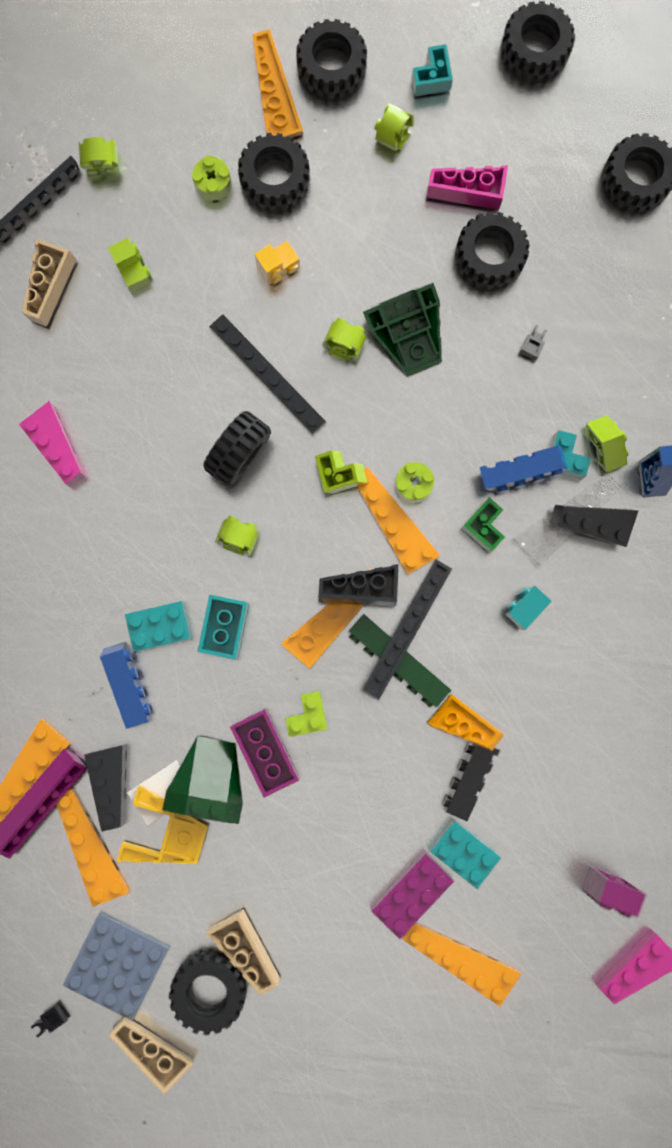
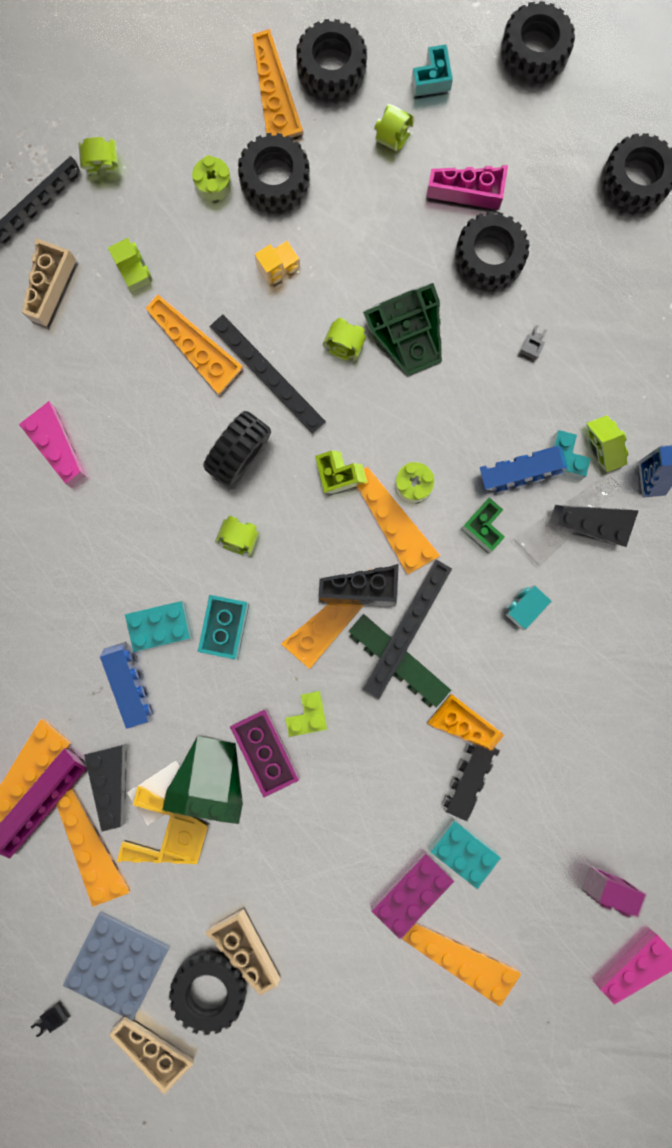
(204, 354): none -> light orange wing

